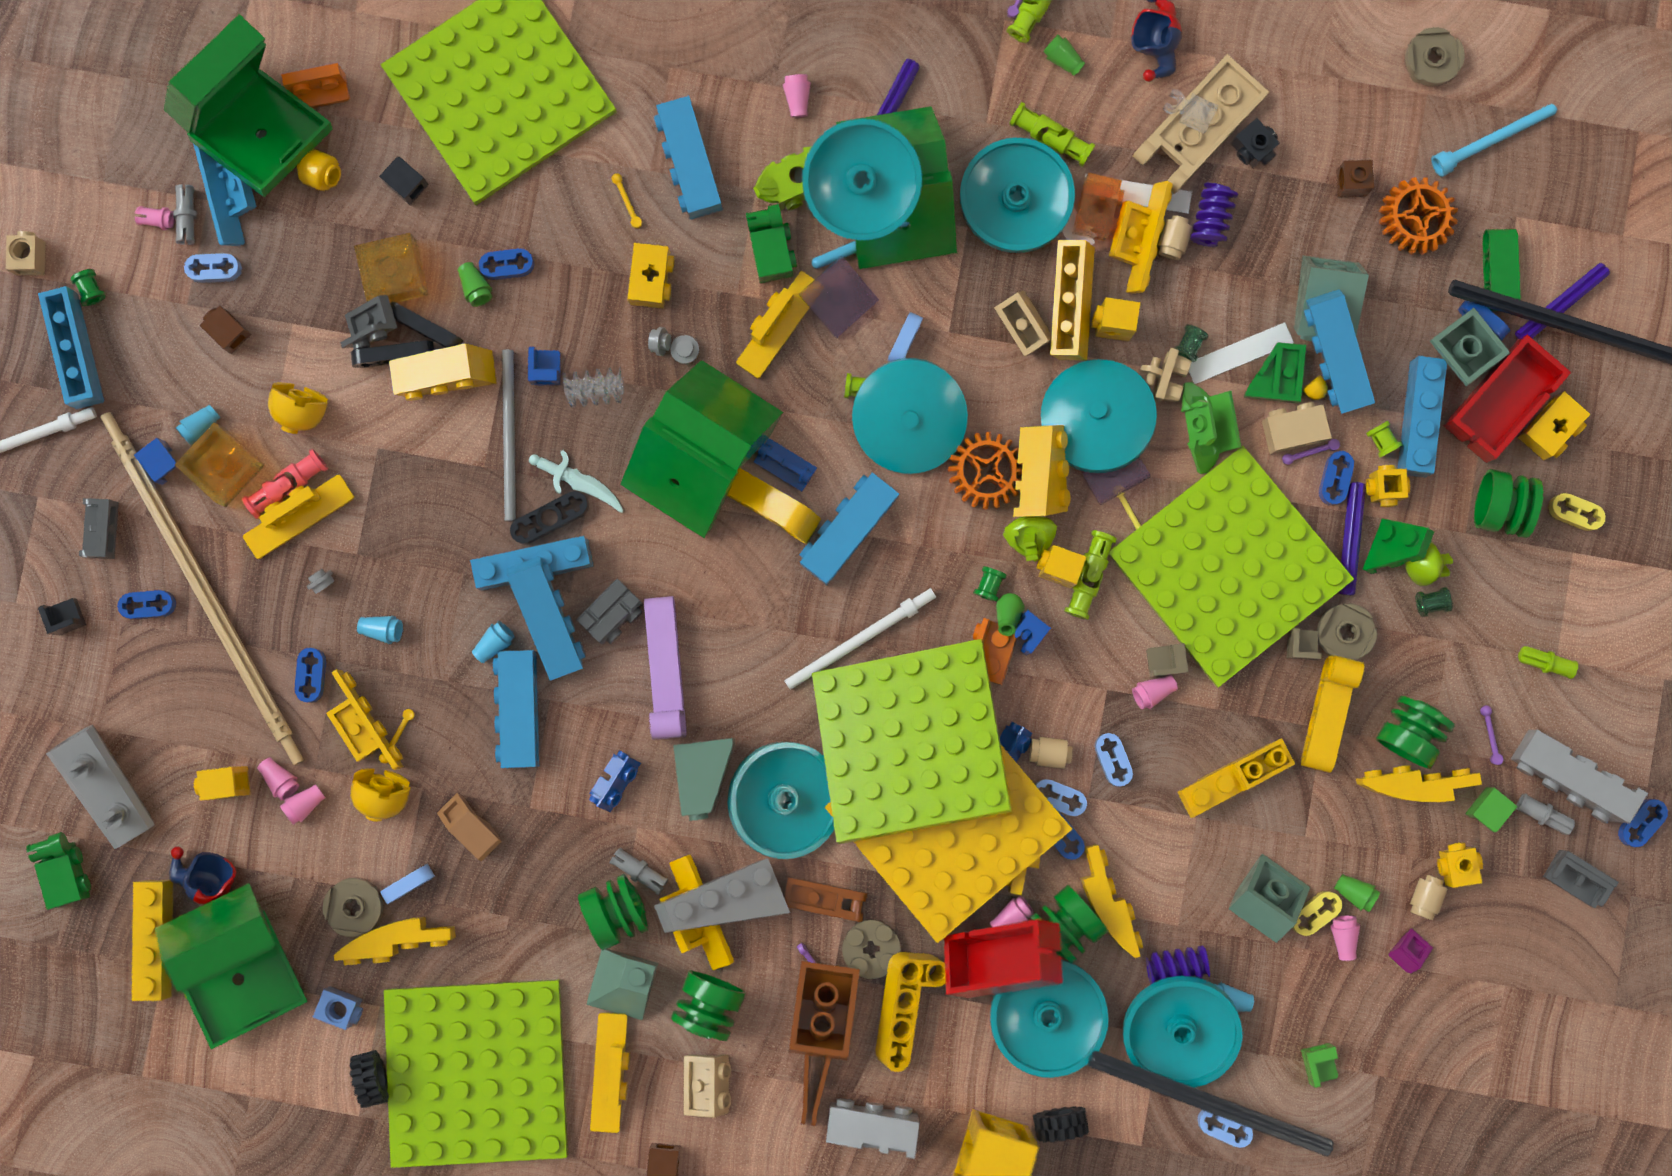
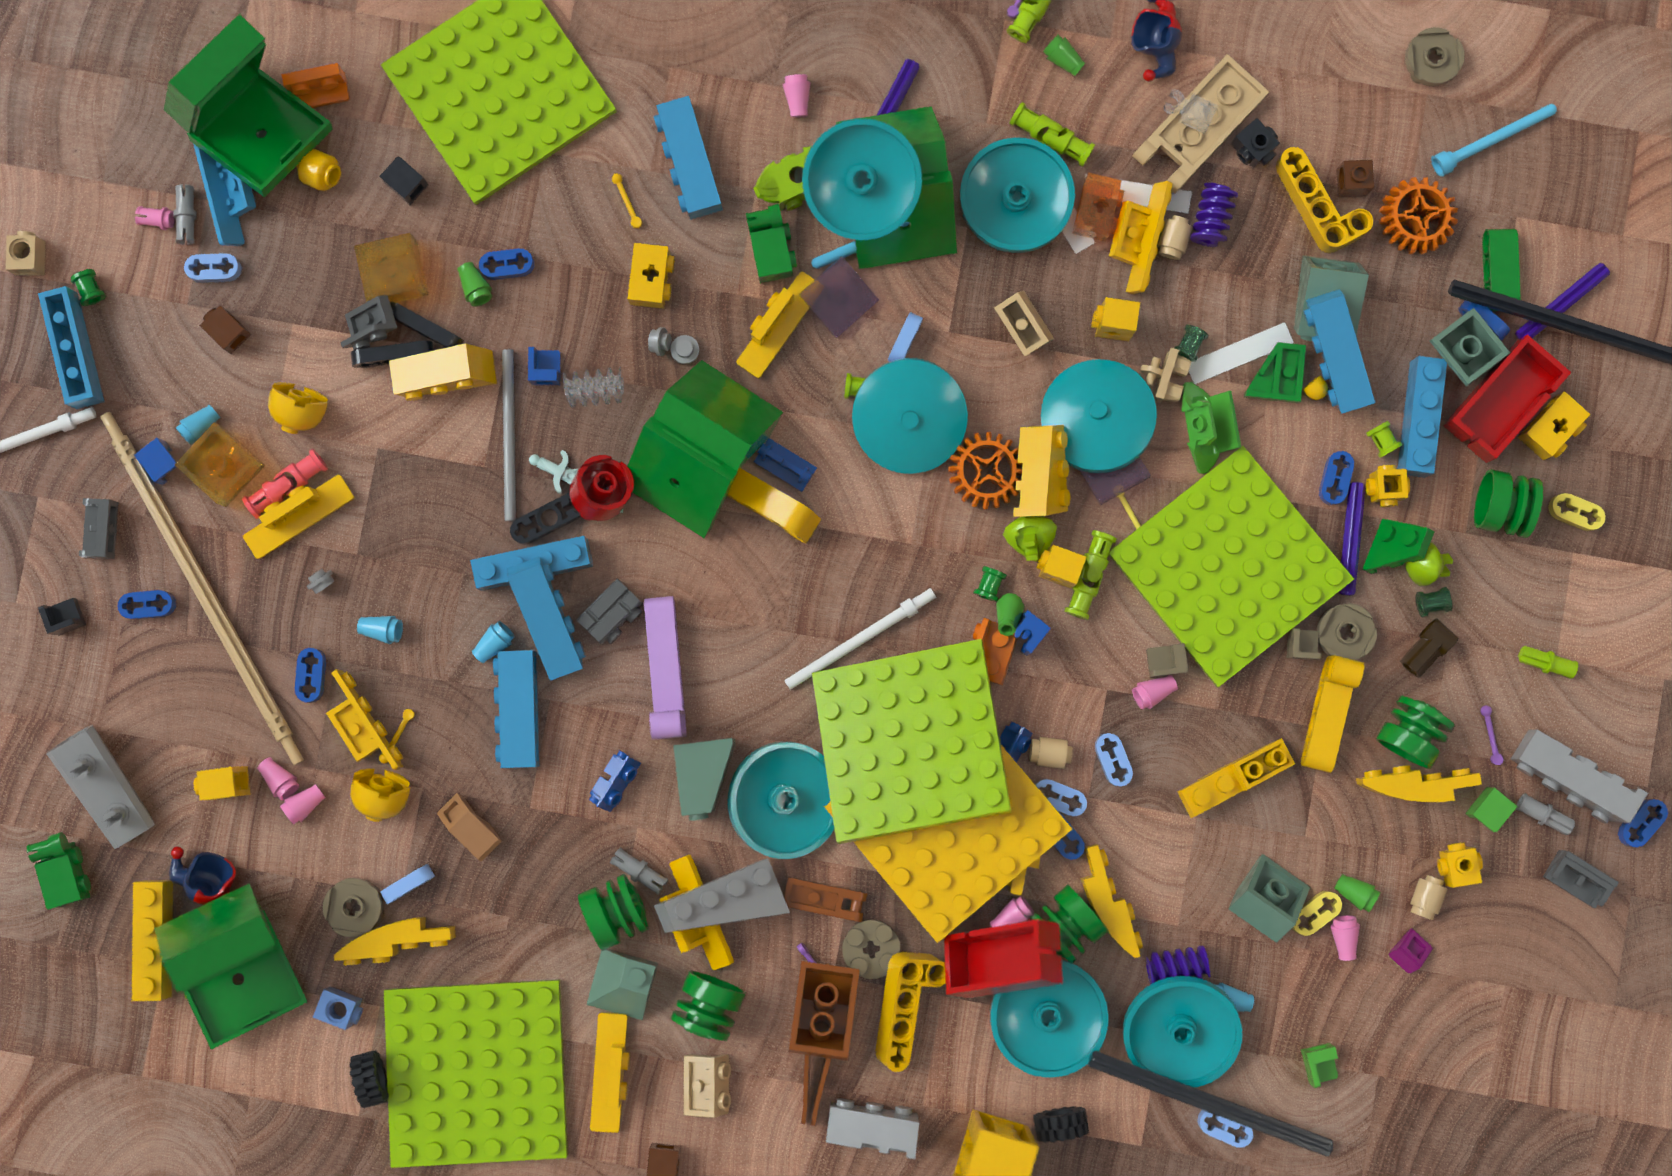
(588, 484): none -> red brick
(849, 528): dark azure brick -> none
(1072, 300): yellow brick -> none
(1296, 428): tan brick -> none
(1319, 198): none -> yellow beam
(1332, 445): medium lavender hinge -> none
(1433, 642): none -> dark brown piece

